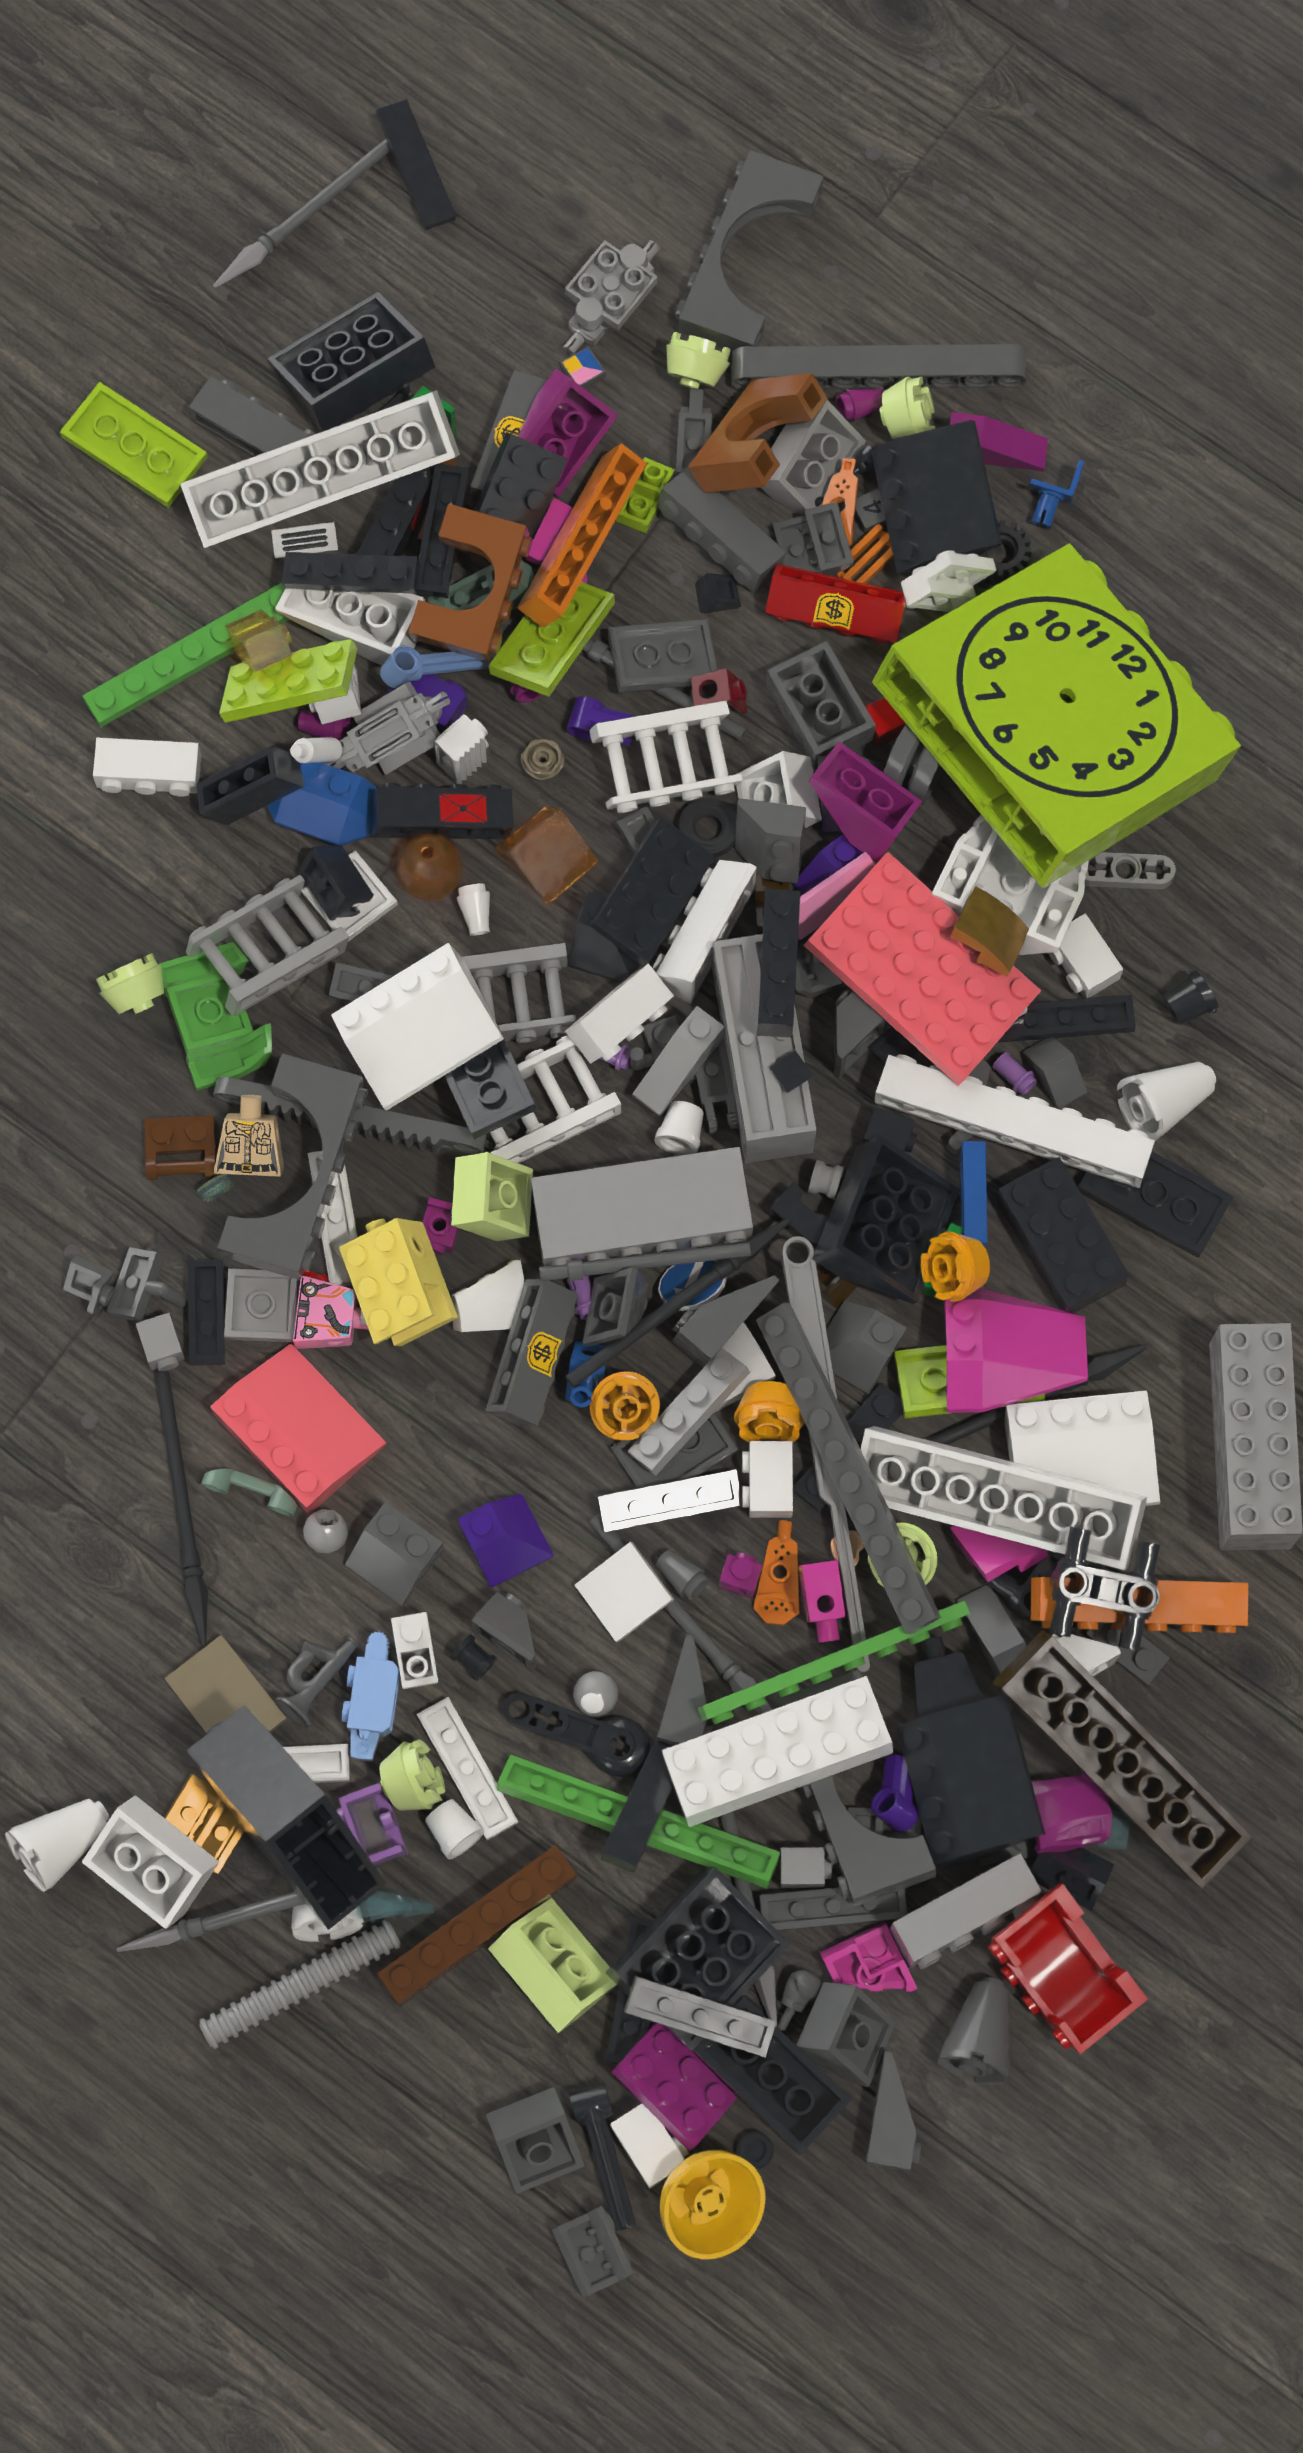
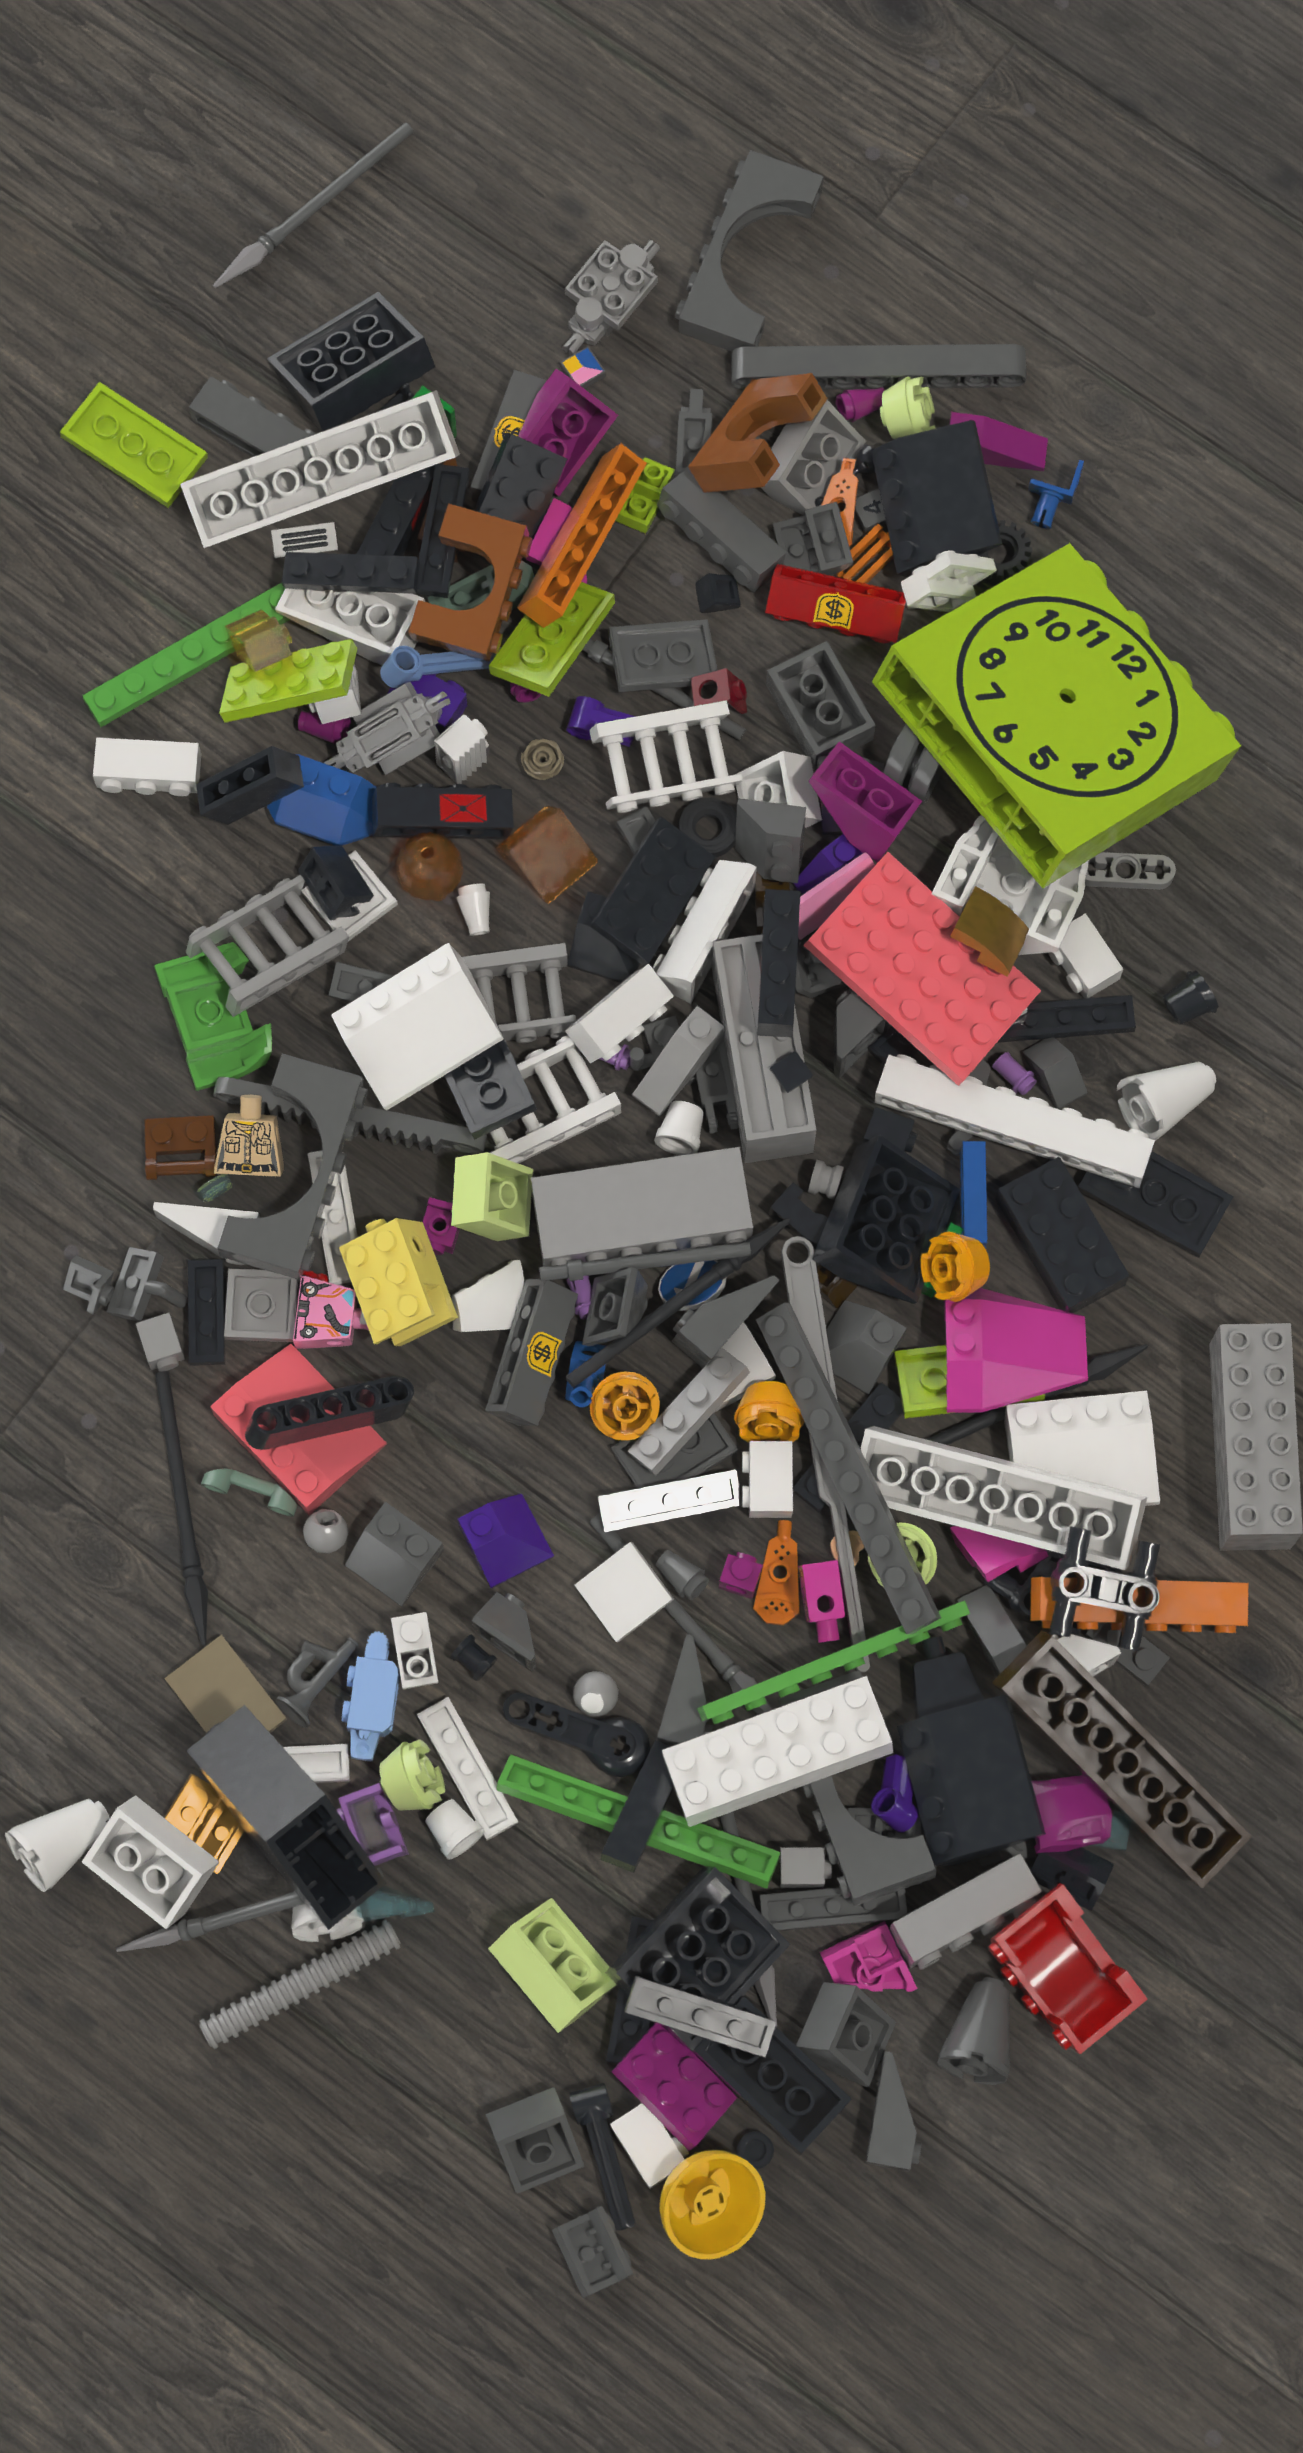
(133, 985): yellowish green cone -> none
(199, 1223): none -> white slope
(316, 750): white cylinder -> none
(318, 1423): none -> black beam
(415, 164): black tile -> none
(477, 1926): reddish brown brick -> none
(696, 361): yellowish green cone -> none
(799, 1992): dark grey piece -> none
(887, 721): red brick -> none

